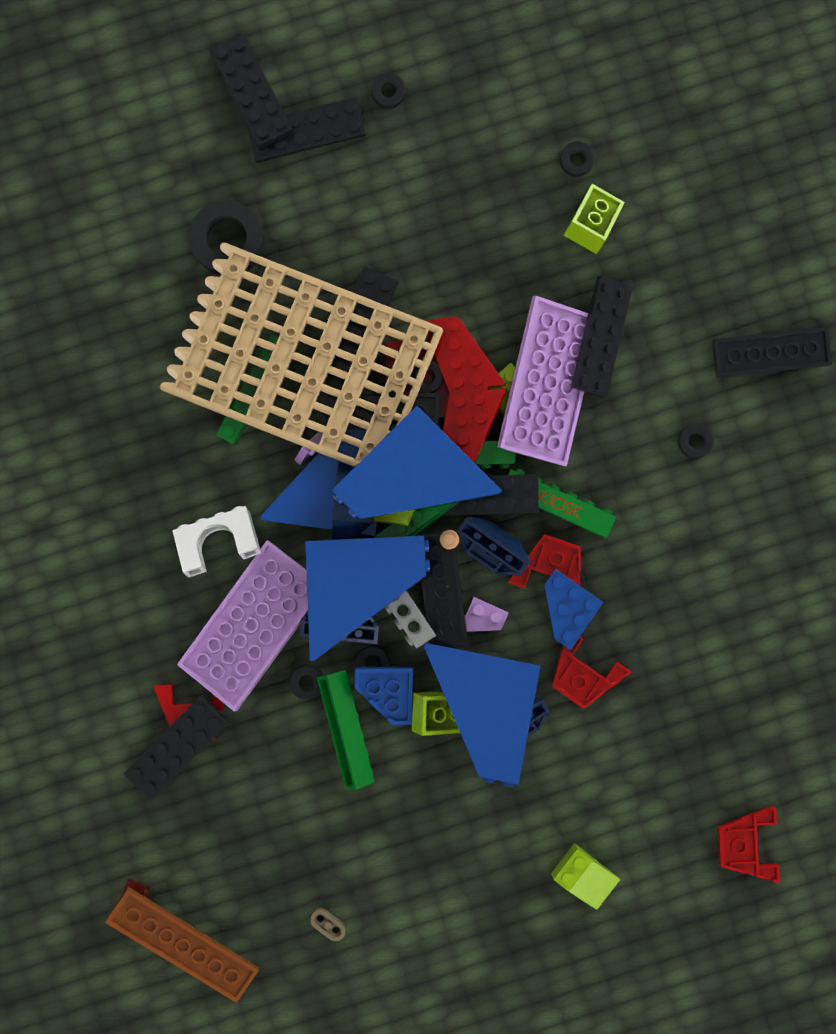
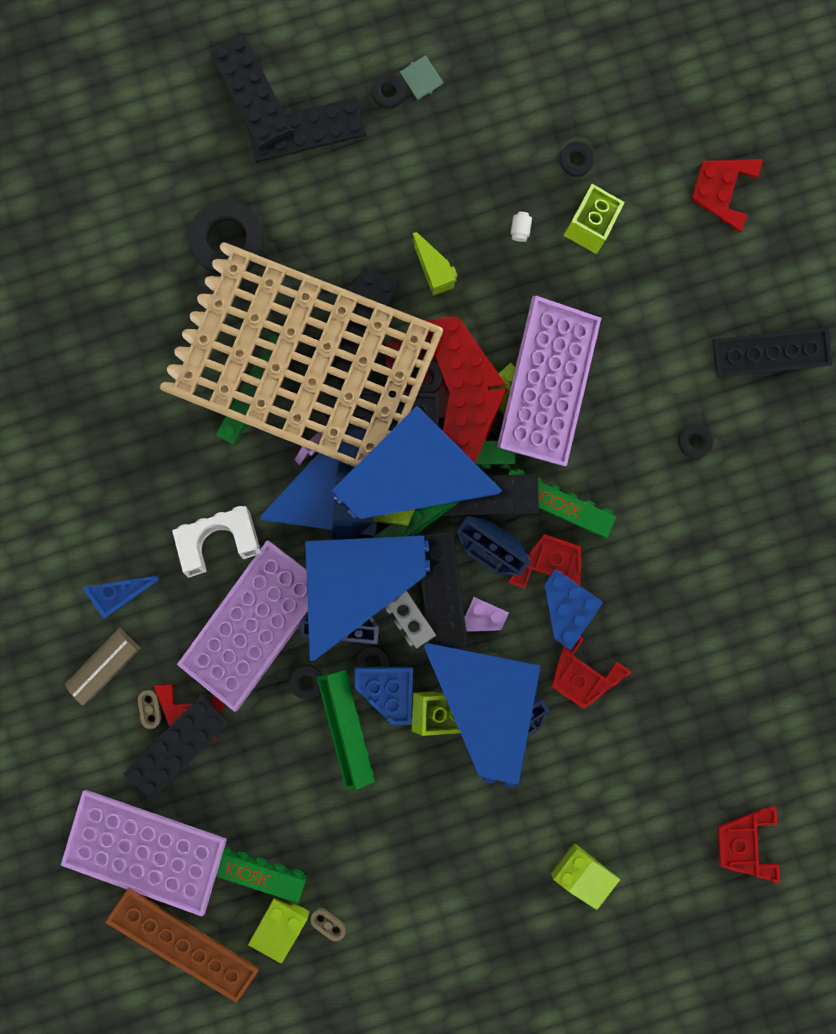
(102, 667): none -> dark tan brick
(114, 595): none -> blue wing
(144, 852): none -> lavender plate
(147, 709): none -> dark tan plate
(261, 875): none -> green brick
(279, 928): none -> lime slope
(421, 77): none -> sand green piece
(435, 267): none -> lime slope
(449, 539): light nougat plate -> none
(521, 226): none -> white brick
(601, 337): black plate -> none
(716, 185): none -> red wing

